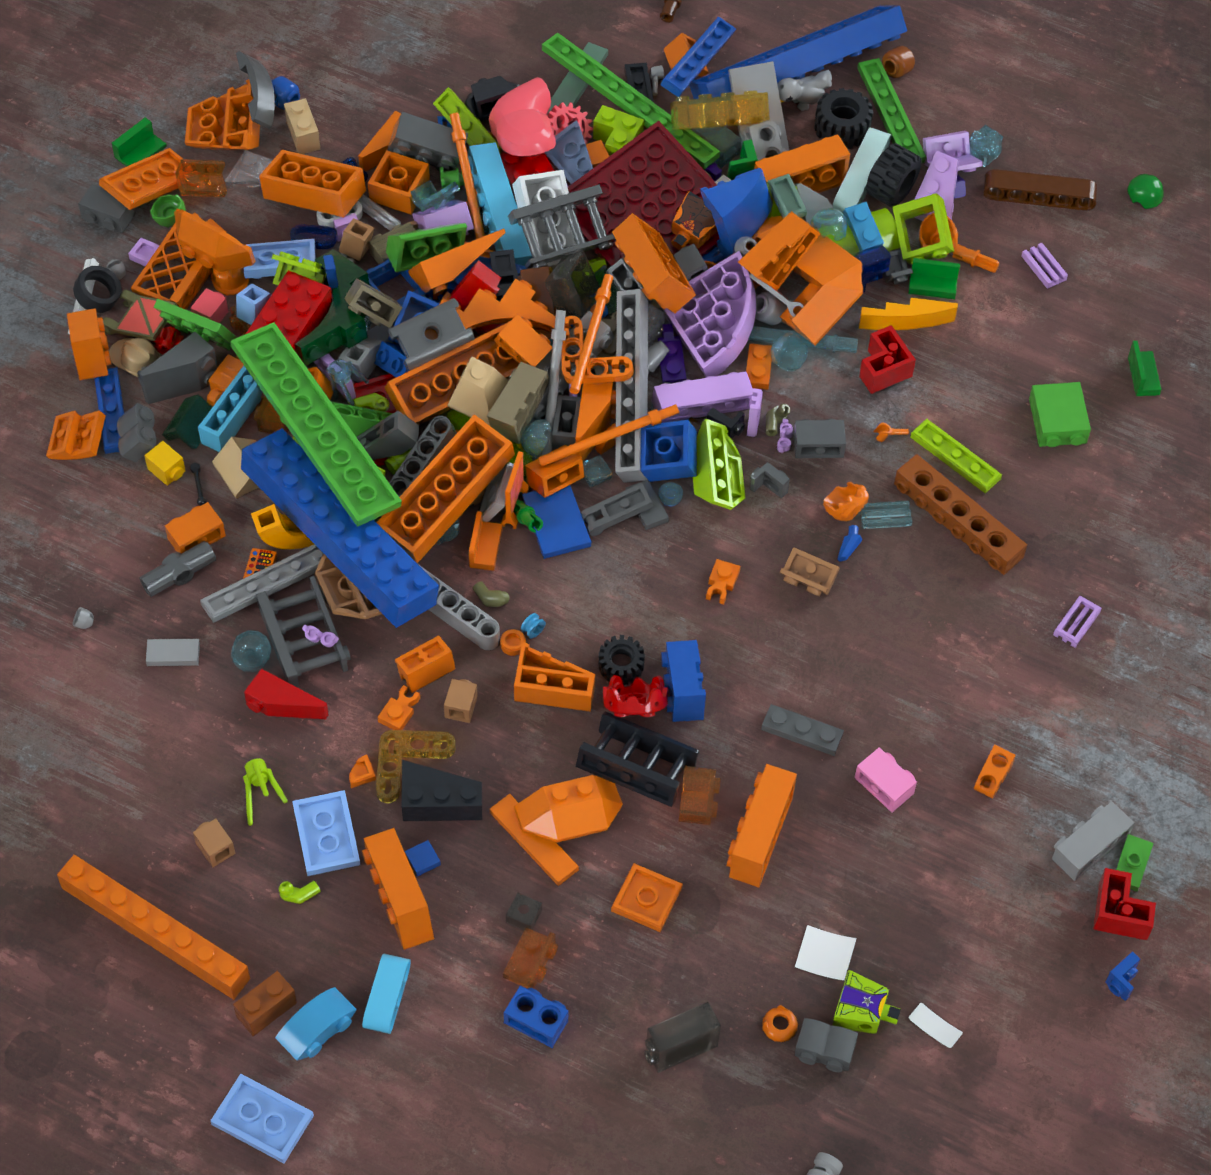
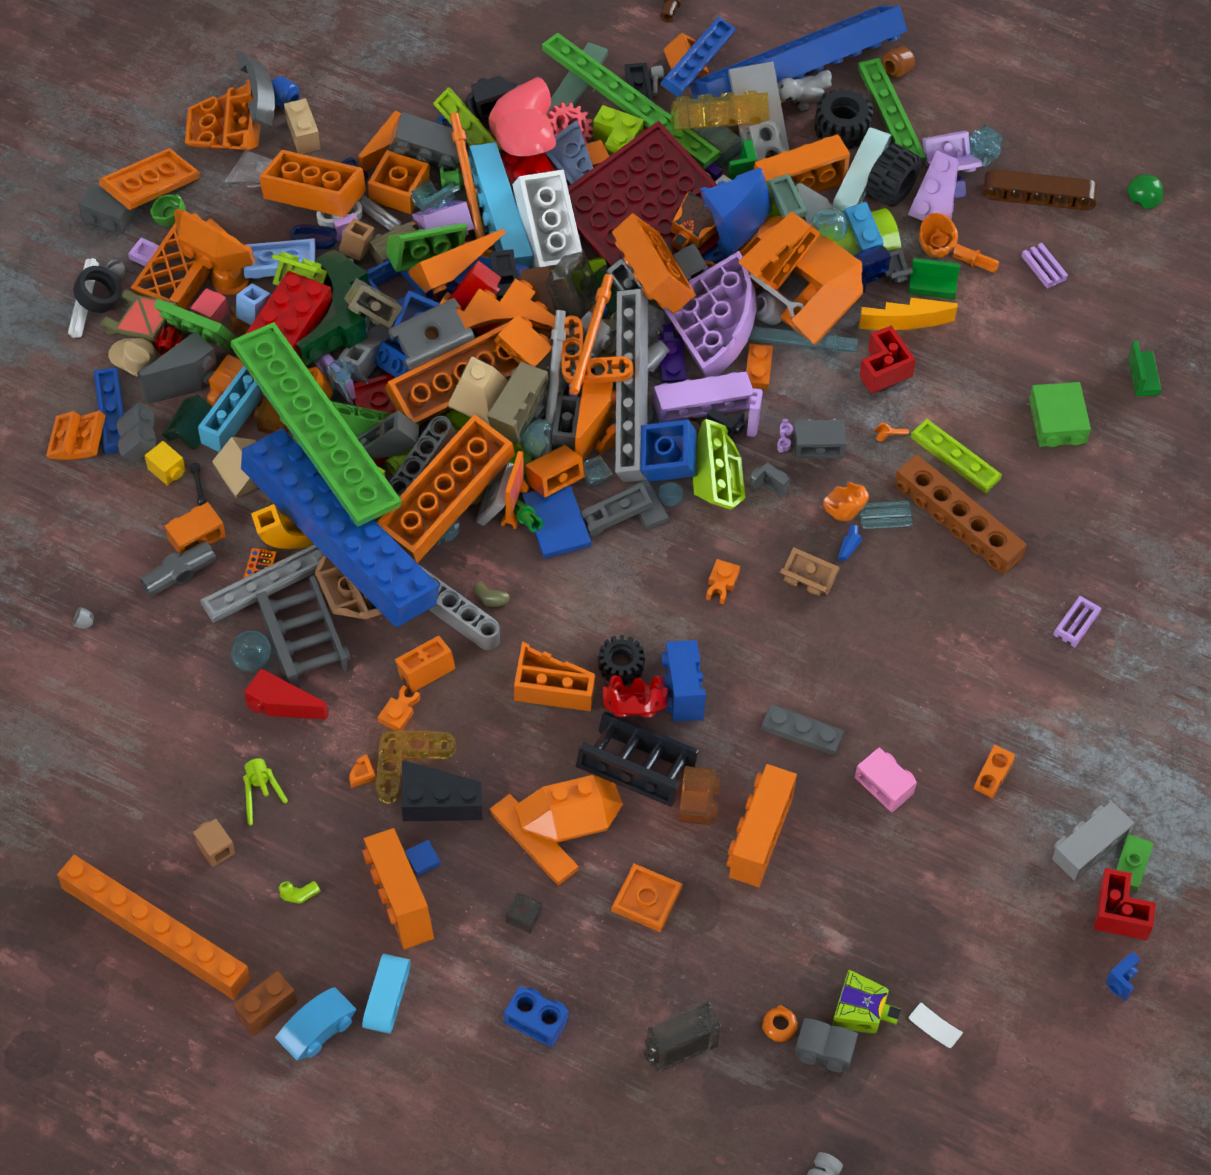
(89, 344): orange brick -> none
(137, 143): green panel -> none
(172, 652): light grey tile -> none
(201, 178): clear orange bracket -> none
(262, 1118): light blue plate -> none
(314, 635): lavender piece -> none
(326, 833): light blue plate -> none
(330, 271): blue tile -> none
(372, 401): lime arm -> none
(460, 700): medium nougat brick -> none
(484, 544): orange panel -> none
(511, 642): orange tile -> none
(530, 957): clear orange bracket -> none
(533, 625): dark azure bush -> none
(567, 204): dark grey fence -> none
(654, 417): orange bar -> none
(740, 245): light grey cone -> none
(774, 417): olive arm -> none
(788, 352): clear light blue hair -> none
(825, 953): white sticker -> none
(916, 208): lime window -> none

